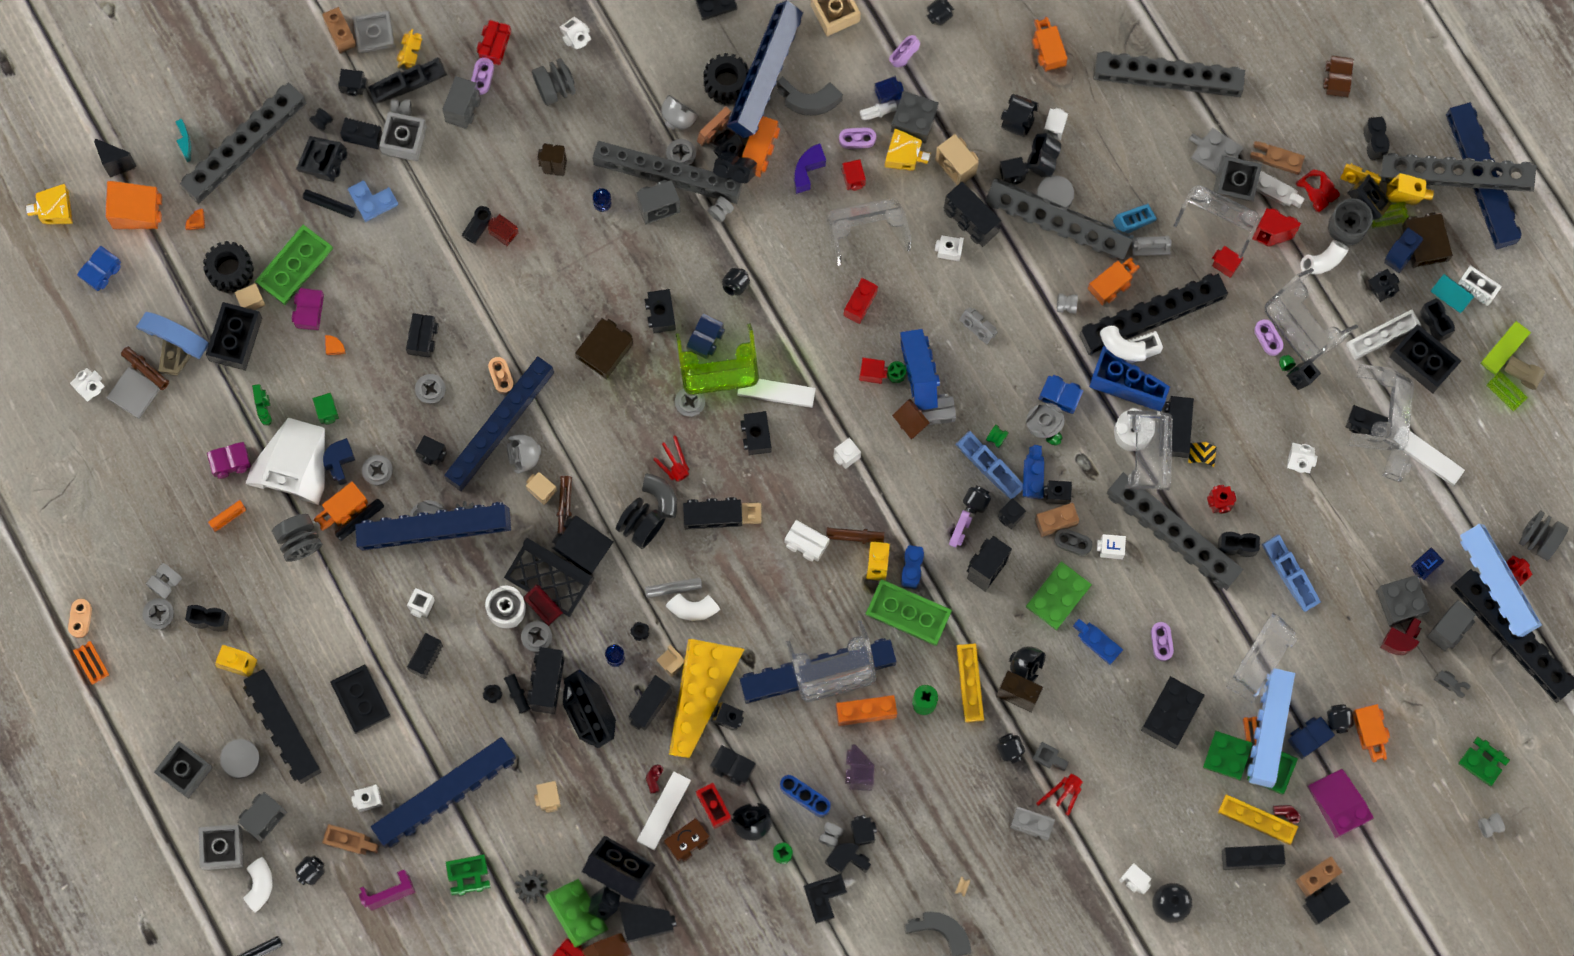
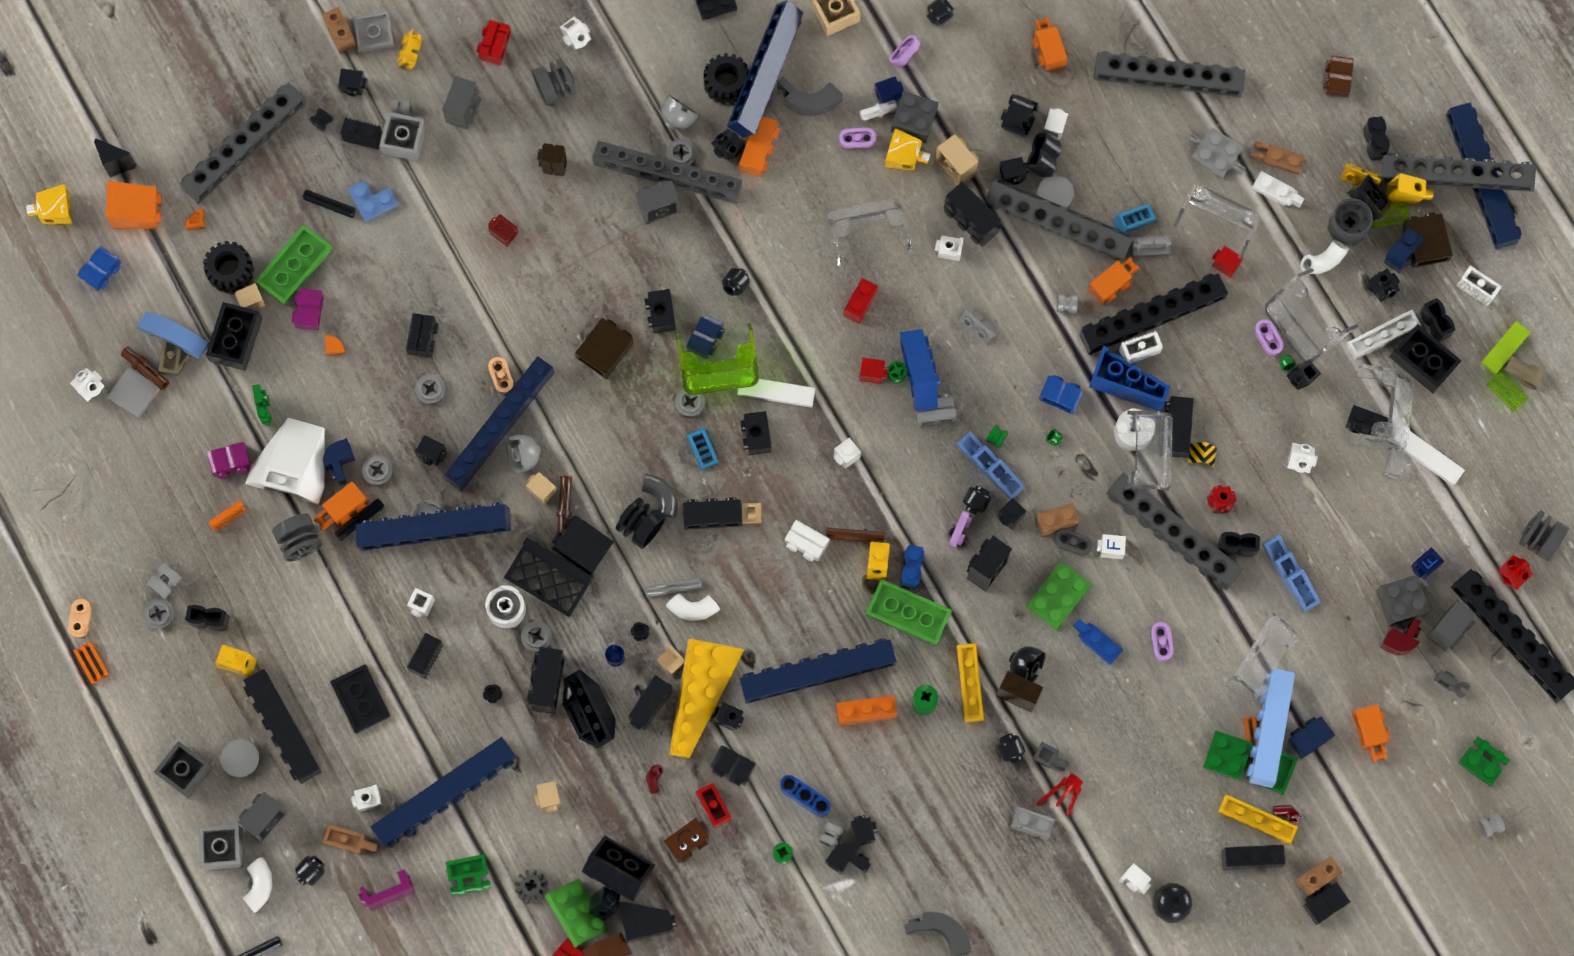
(184, 142): teal slope -> none
(322, 158): black plate -> none
(326, 409): green brick -> none
(407, 81): black slope -> none
(477, 226): black piece -> none
(483, 77): lavender plate -> none
(517, 693): black pin -> none
(542, 605): dark red tile -> none
(600, 196): clear blue wheel -> none
(664, 810): white tile -> none
(678, 471): red plant -> none
(702, 431): none -> dark azure slope
(718, 123): nougat plate -> none
(720, 209): light grey wheel -> none
(731, 166): black brick -> none
(752, 821): black cylinder -> none
(810, 160): dark purple brick -> none
(820, 892): black plate -> none
(835, 673): clear windscreen -> none
(853, 175): red brick -> none
(861, 770): clear purple slope -> none
(910, 419): reddish brown piece -> none
(962, 886): tan bush -> none
(1034, 473): blue hinge -> none
(1045, 420): light grey tile -> none
(1058, 492): black brick -> none
(1120, 347): white cylinder -> none
(1172, 712): black brick -> none
(1237, 178): dark grey brick -> none
(1275, 228): red slope -> none
(1322, 195): red piece -> none
(1340, 718): black head -> none
(1340, 803): magenta slope -> none
(1452, 293): teal slope -> none
(1500, 580): light blue brick -> none

